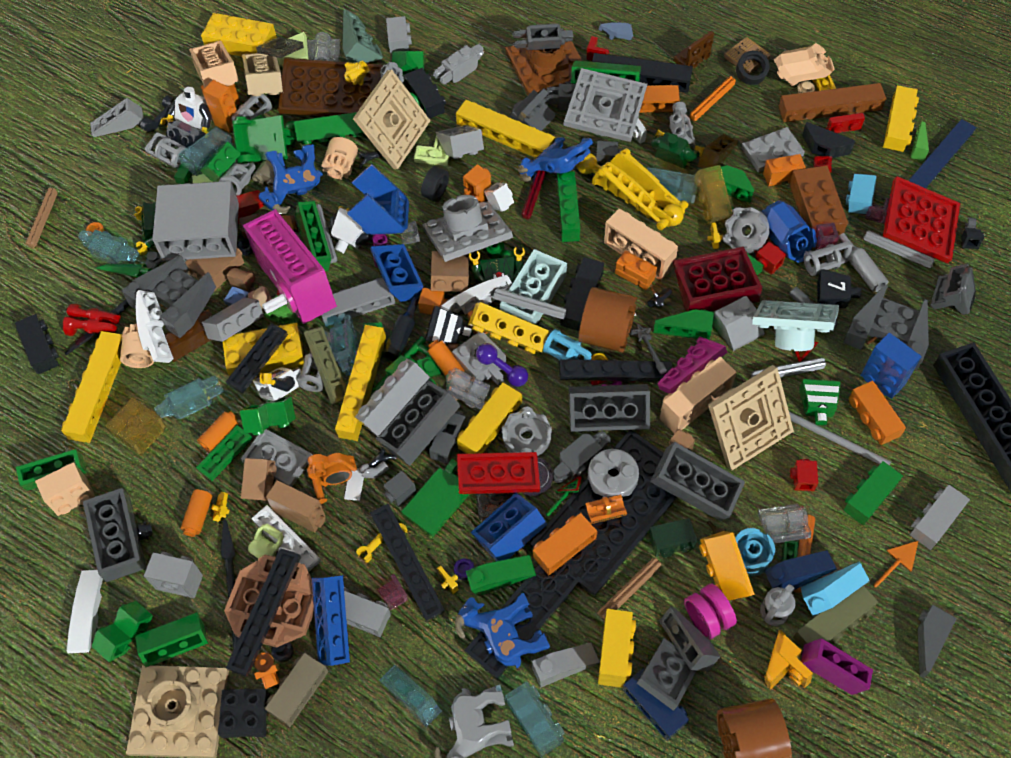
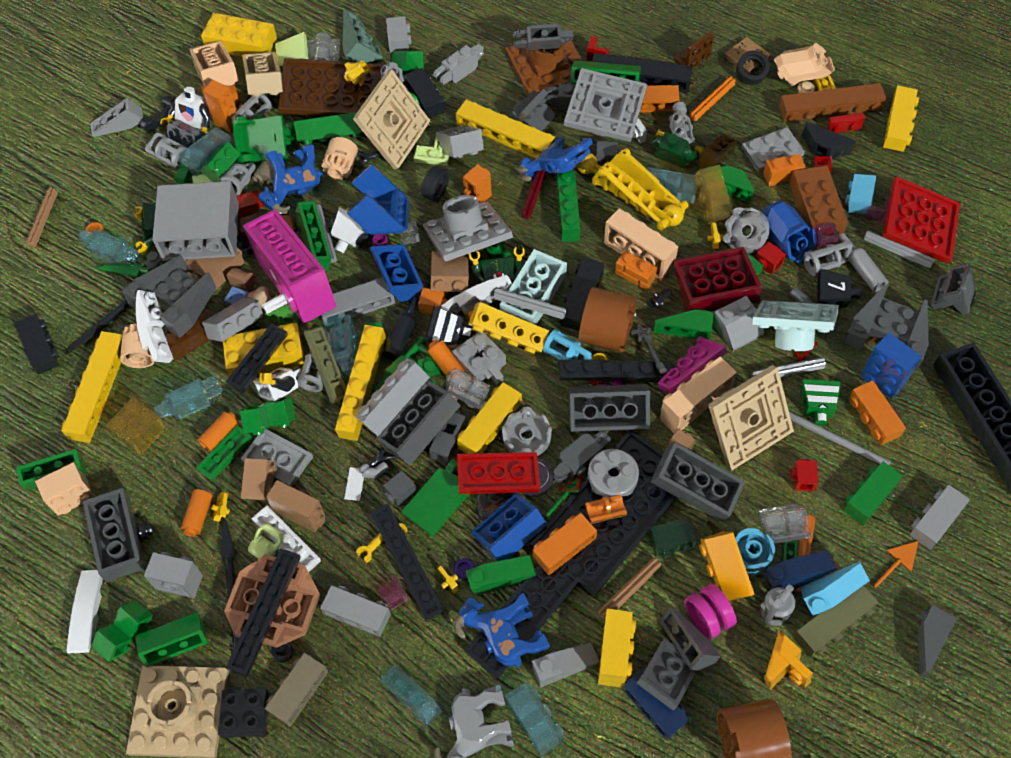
(96, 322): red piece -> none
(267, 671): orange hips -> none
(279, 47): clear smoke tile -> none
(329, 471): orange piece -> none
(333, 620): blue fence -> none
(487, 354): dark purple piece -> none
(499, 196): white brick -> none
(617, 30): sand blue slope -> none
(836, 666): magenta brick -> none
(920, 146): bright green slope -> none
(943, 154): dark blue tile -> none
(971, 236): black piece -> none

